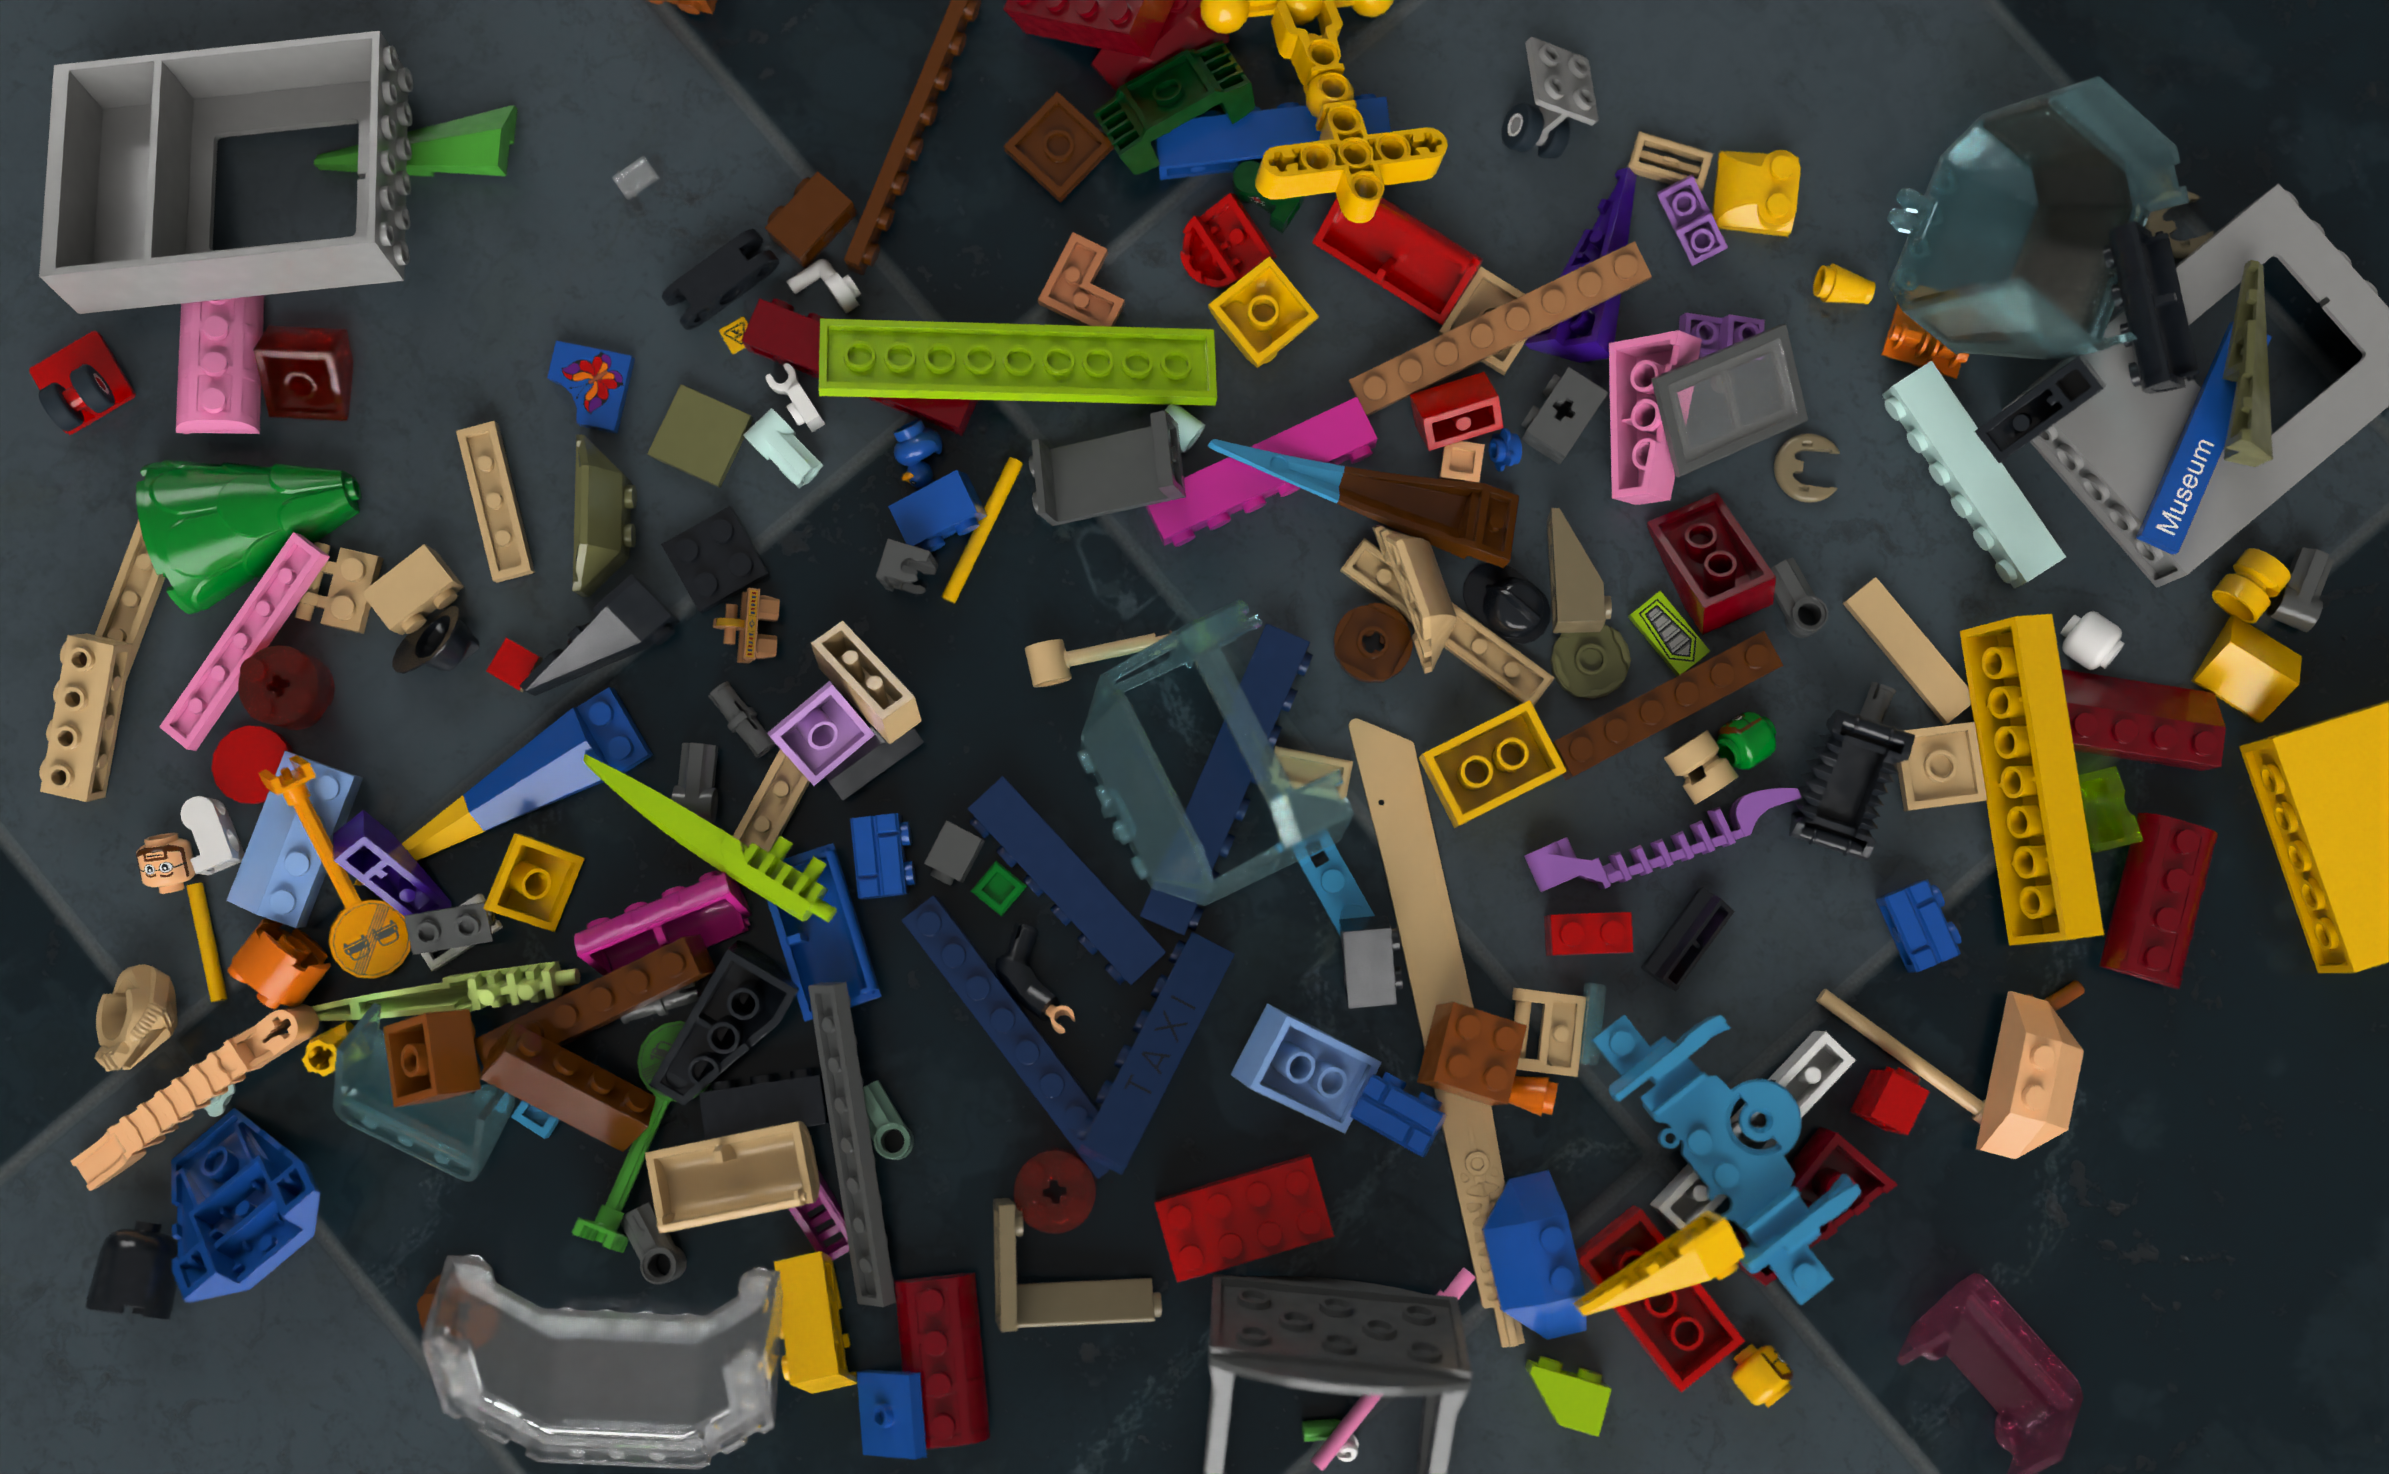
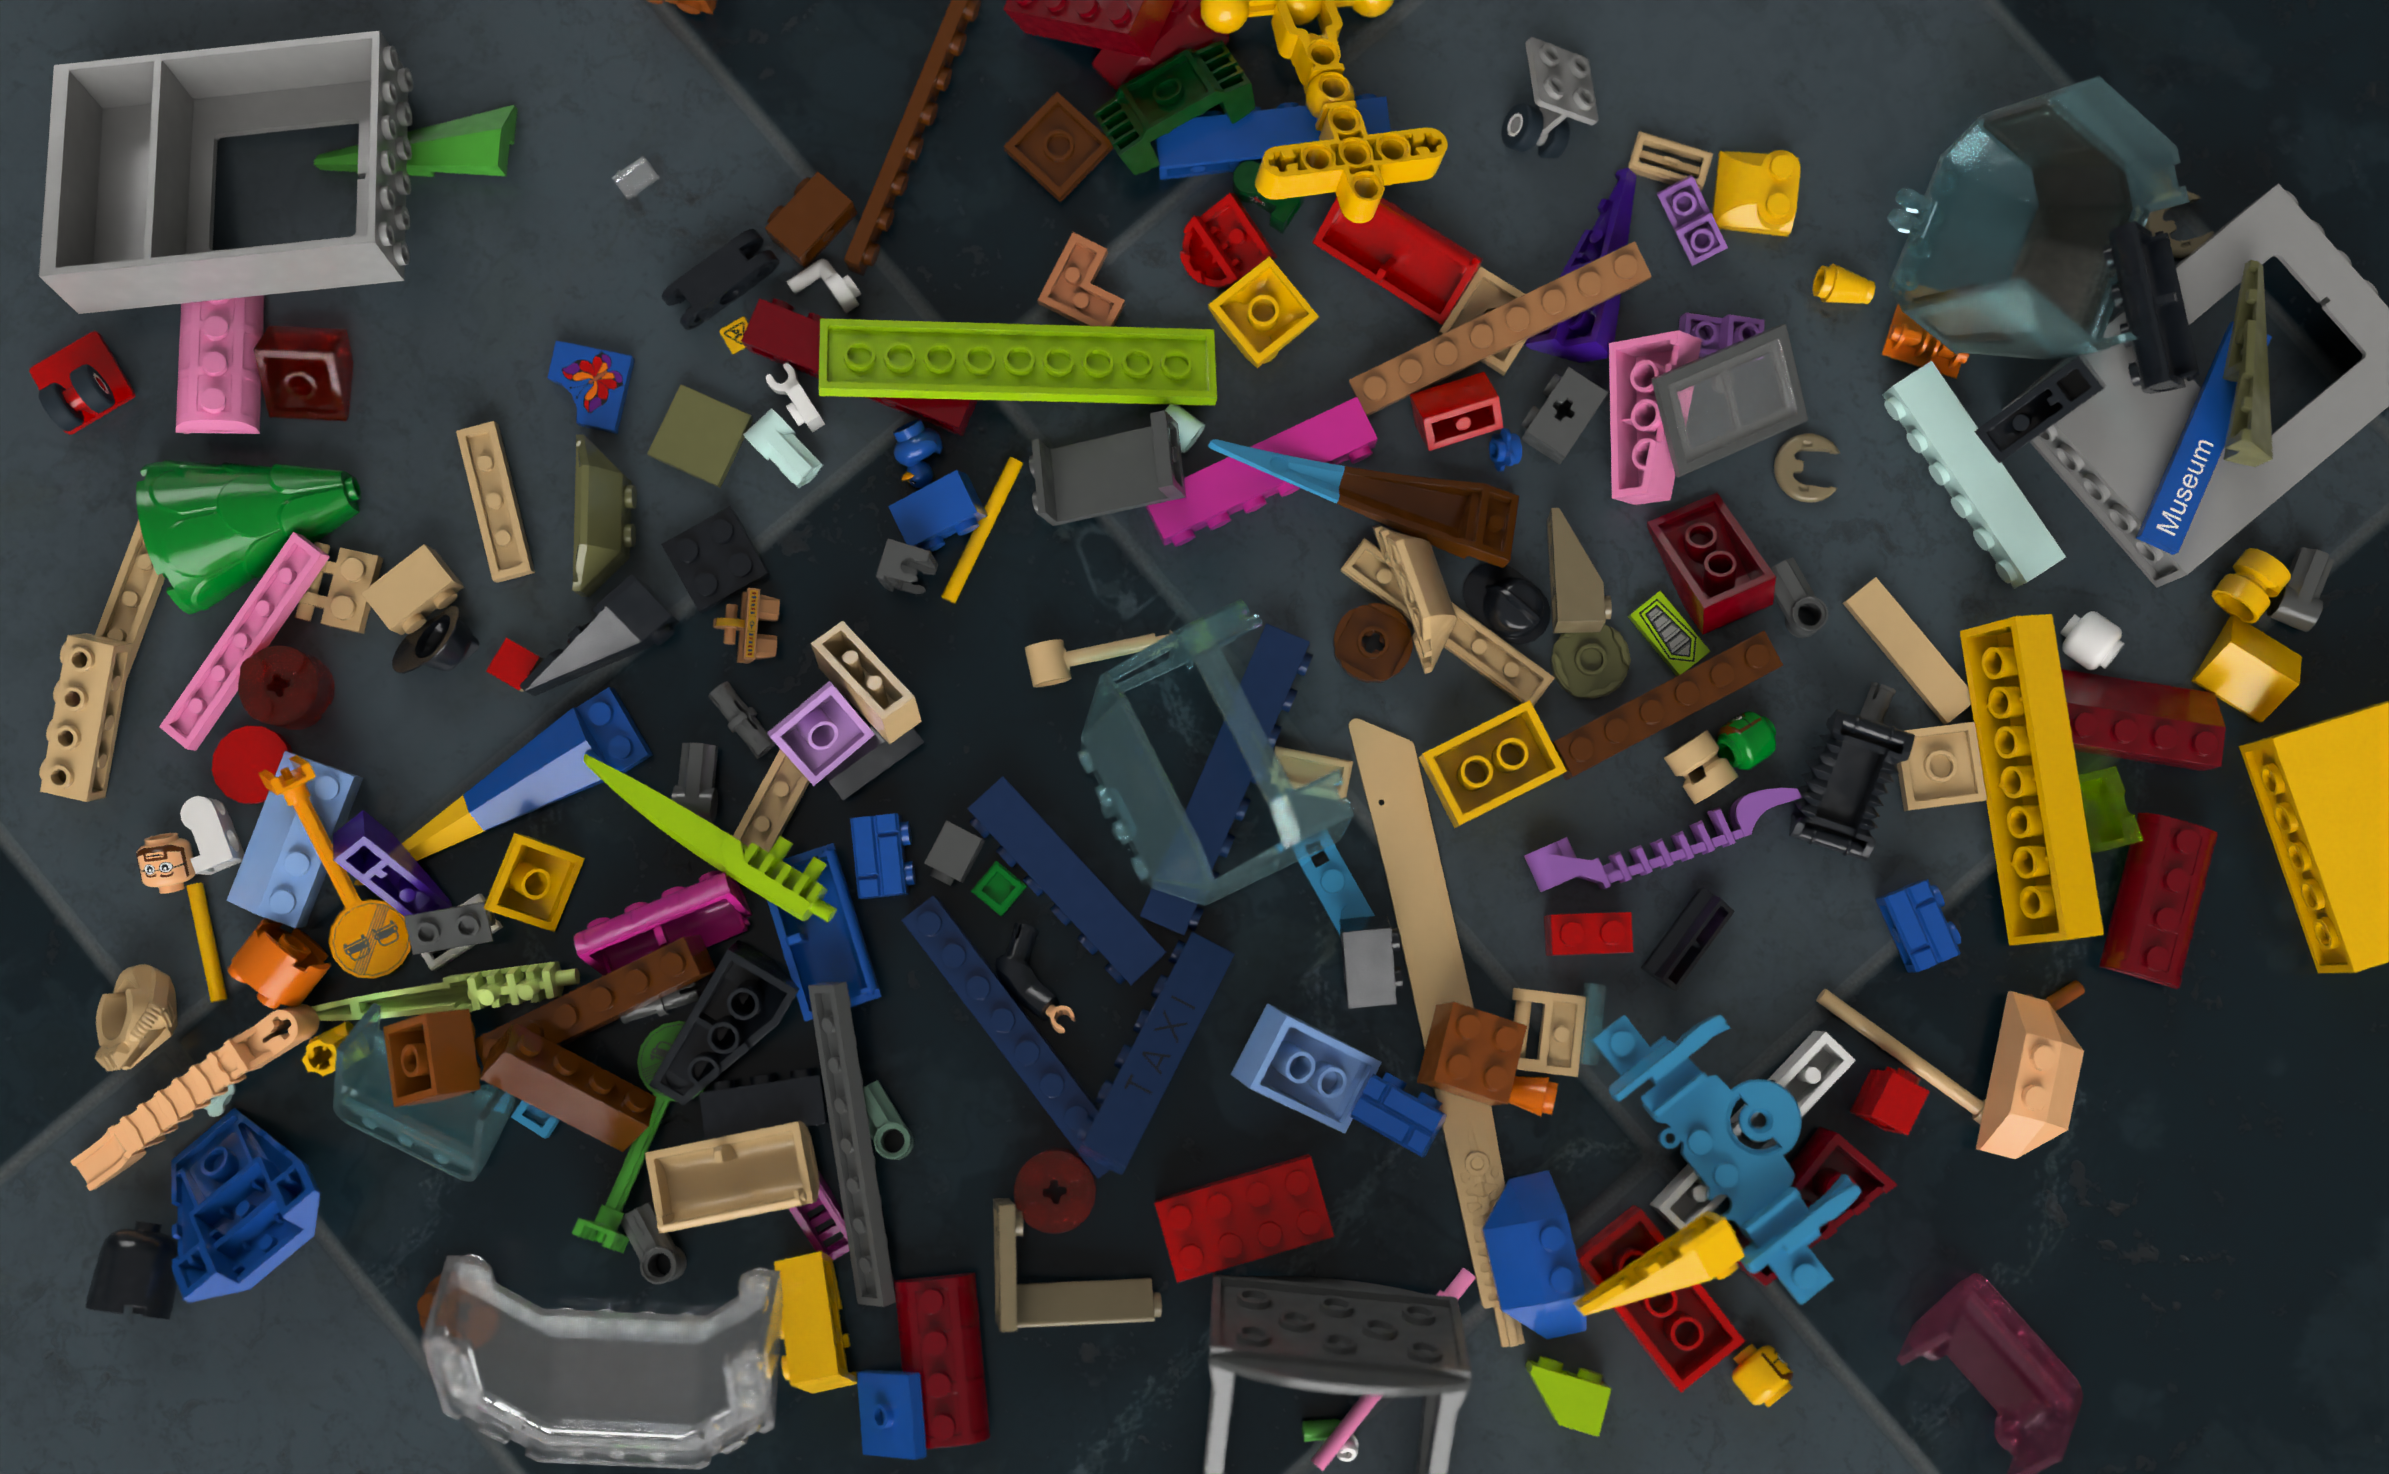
(1462, 461): light nougat plate -> none

